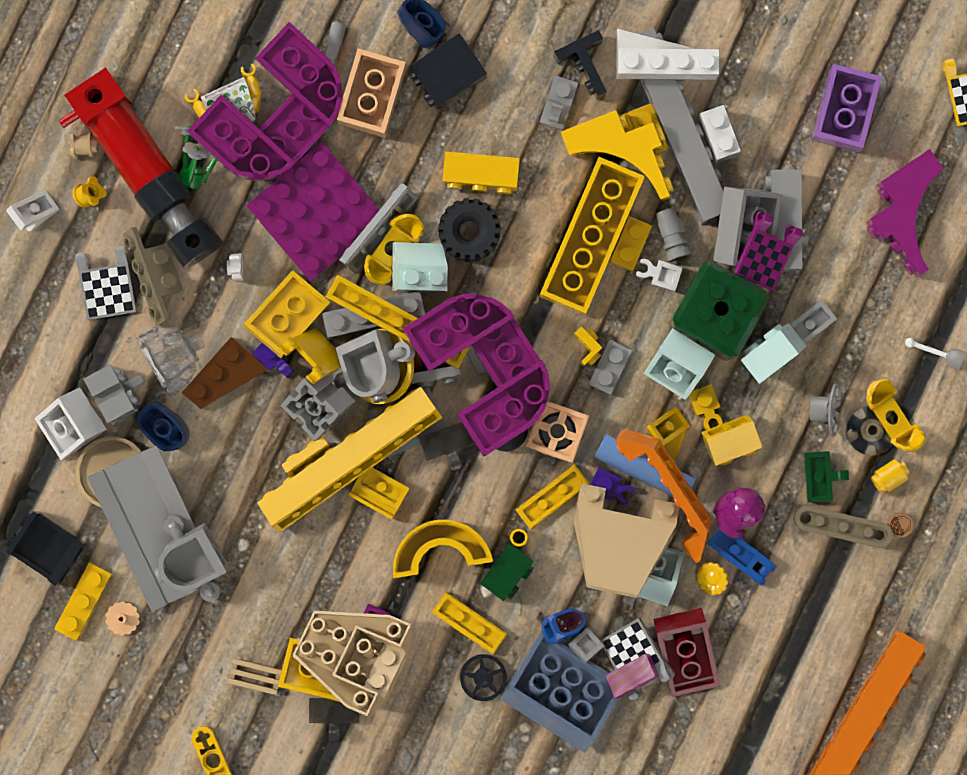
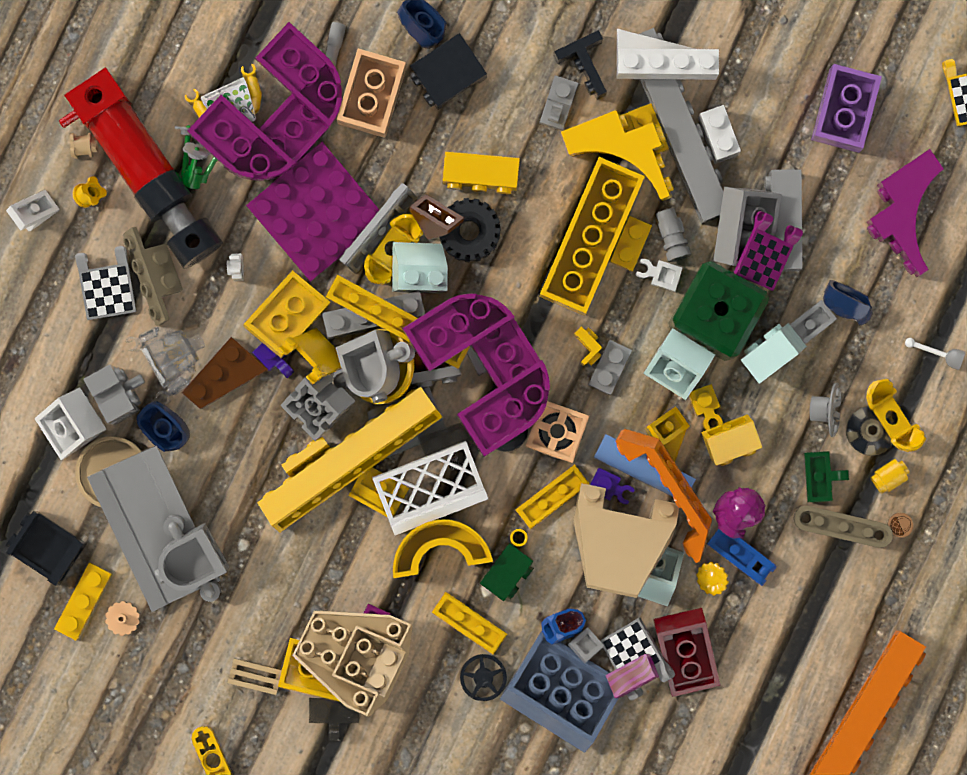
(434, 217): none -> reddish brown slope
(443, 505): none -> white fence
(847, 302): none -> dark blue piece

